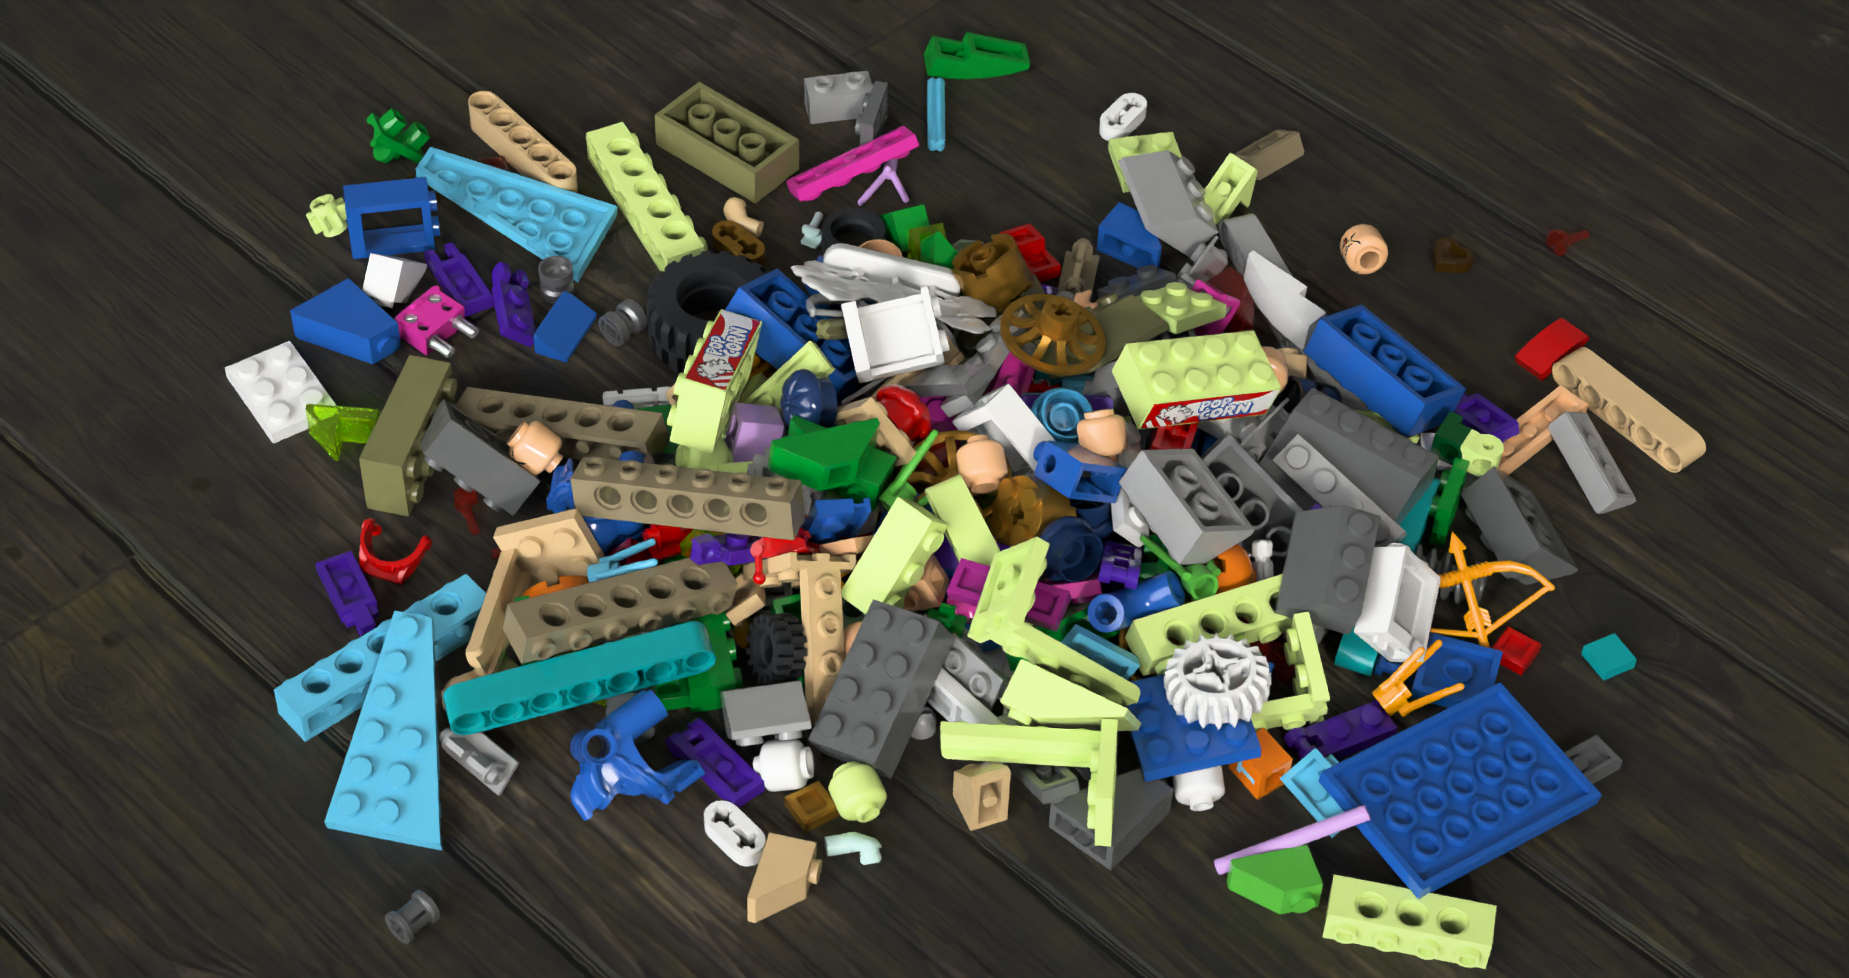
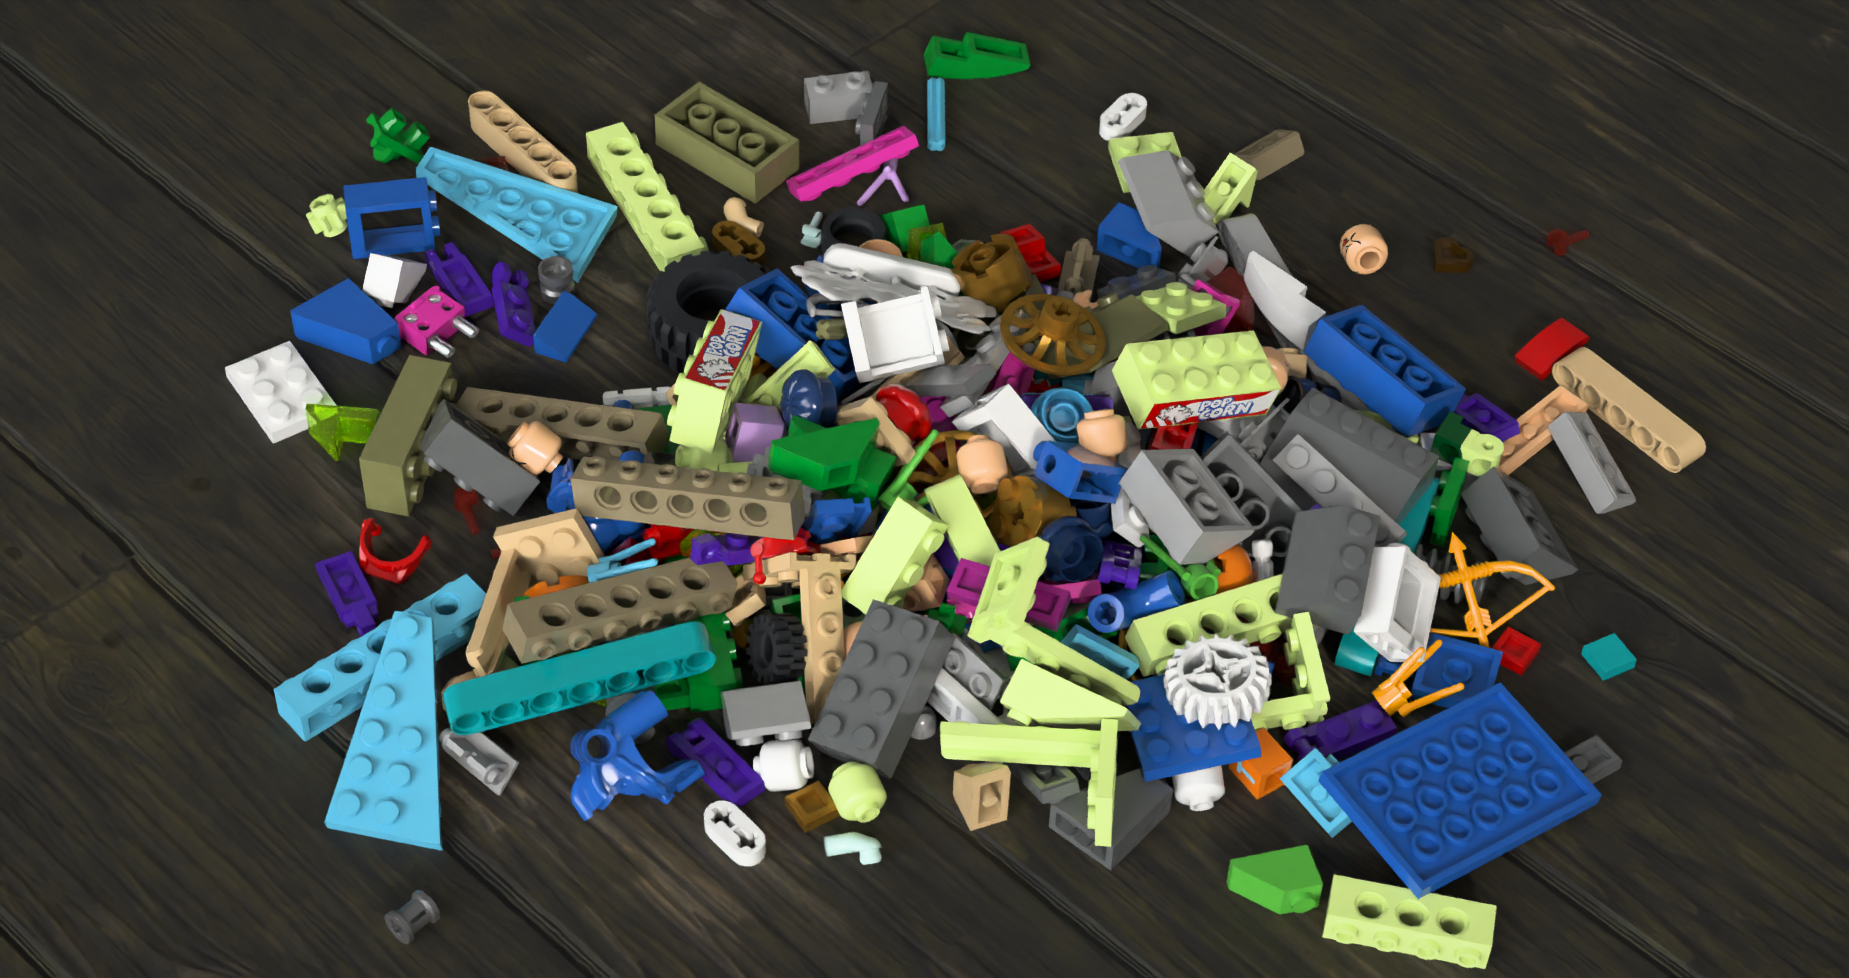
(623, 322): flat silver wheel -> none
(782, 875): tan slope -> none
(1299, 836): lavender bar -> none

